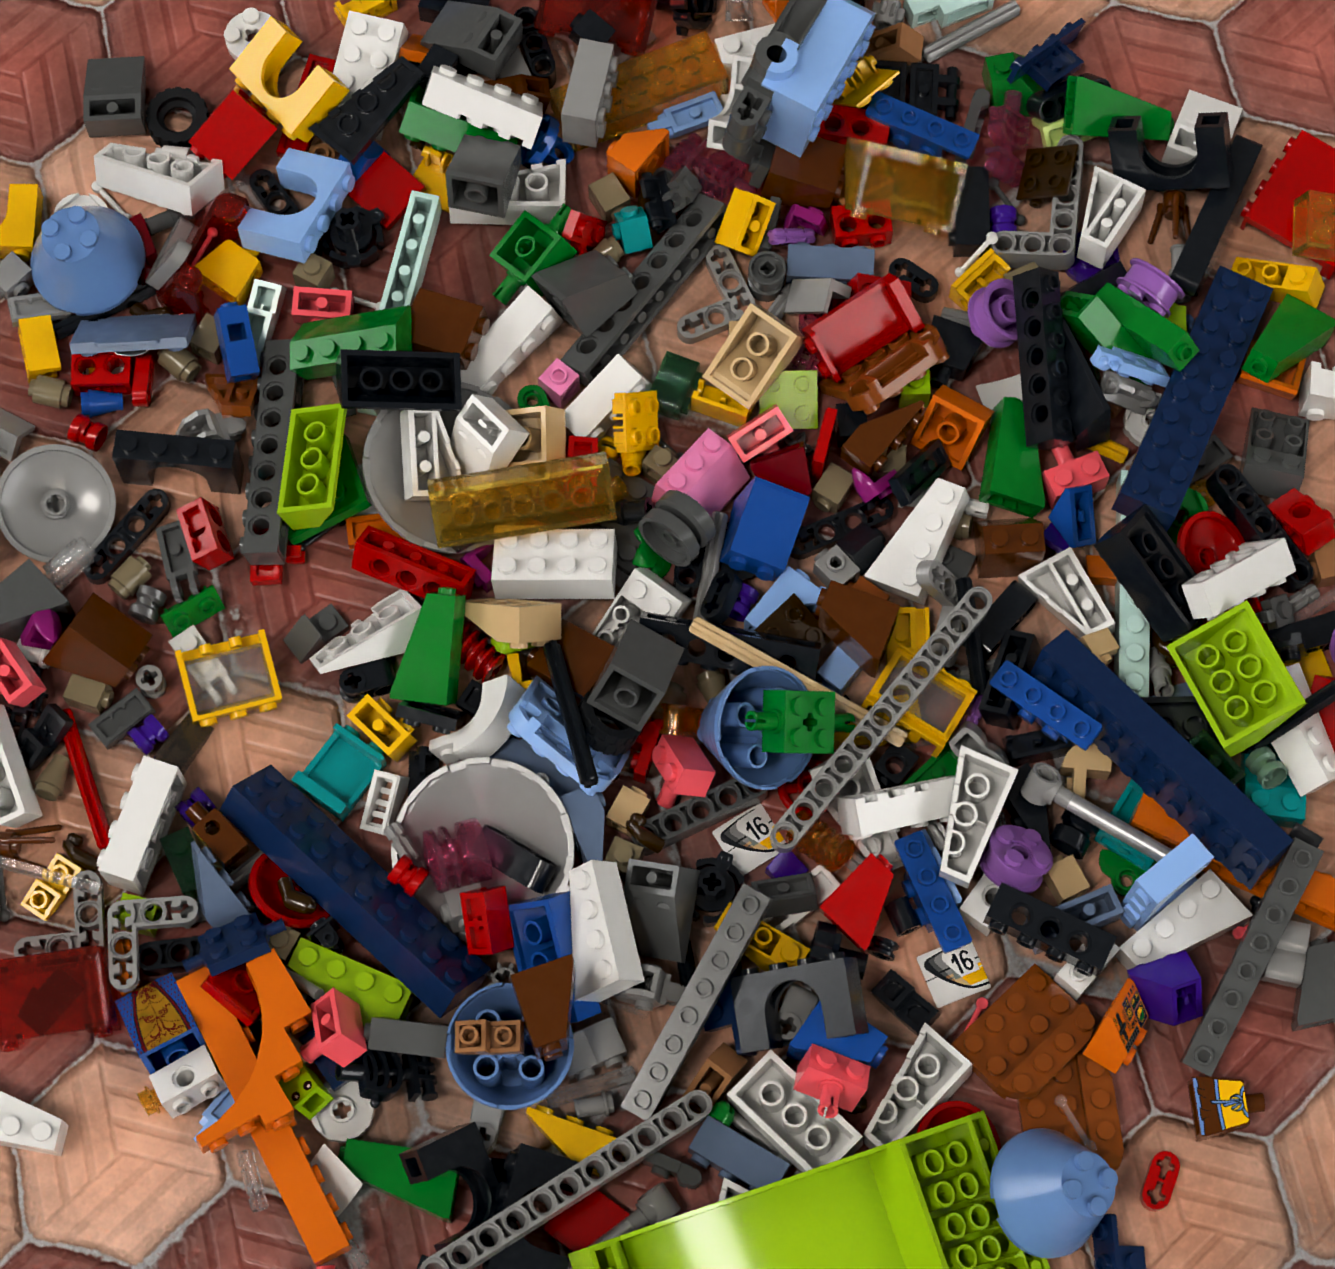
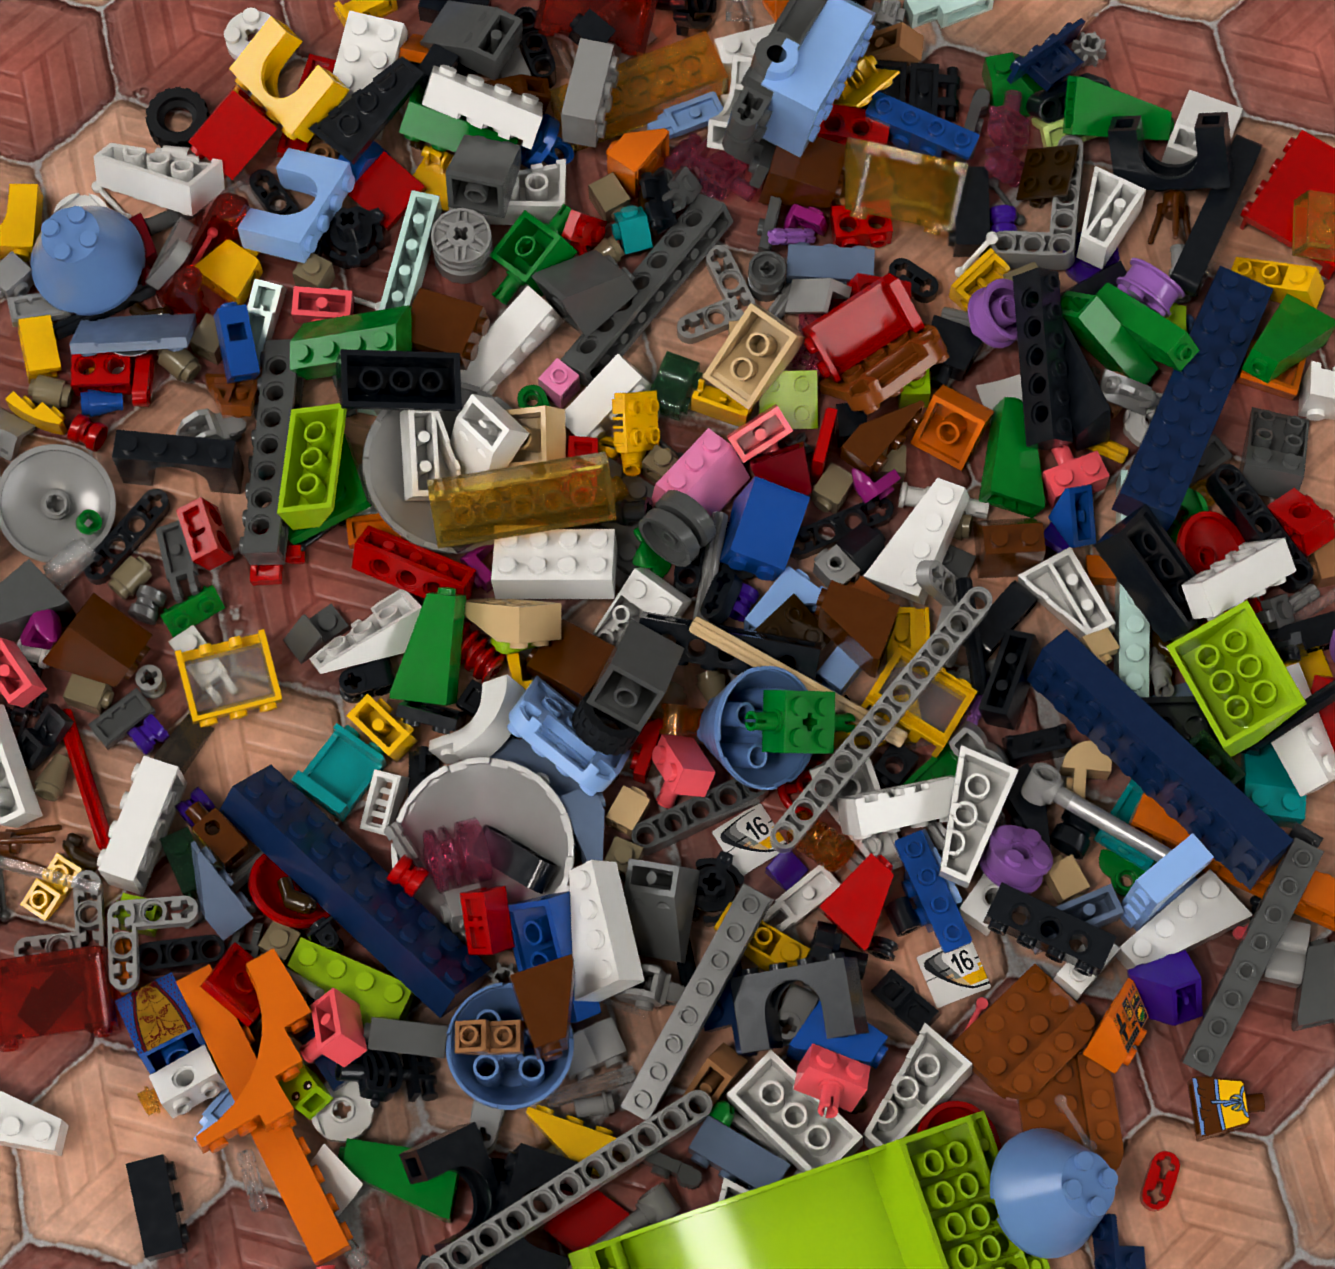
(40, 416): none -> yellow slope
(92, 516): none -> green hinge
(115, 97): dark grey slope -> none
(158, 1207): none -> black brick
(233, 944): dark blue plate -> none
(462, 245): none -> light grey wheel
(570, 714): black axle -> none
(642, 835): dark brown arm -> none
(745, 222): yellow brick -> none
(790, 894): dark grey slope -> none
(919, 472): black plate -> none
(970, 31): light grey axle -> none
(1045, 707): blue bracket -> none
(1089, 48): none -> light grey gear
(1130, 364): light blue hinge -> none
(1264, 765): sand green wheel -> none

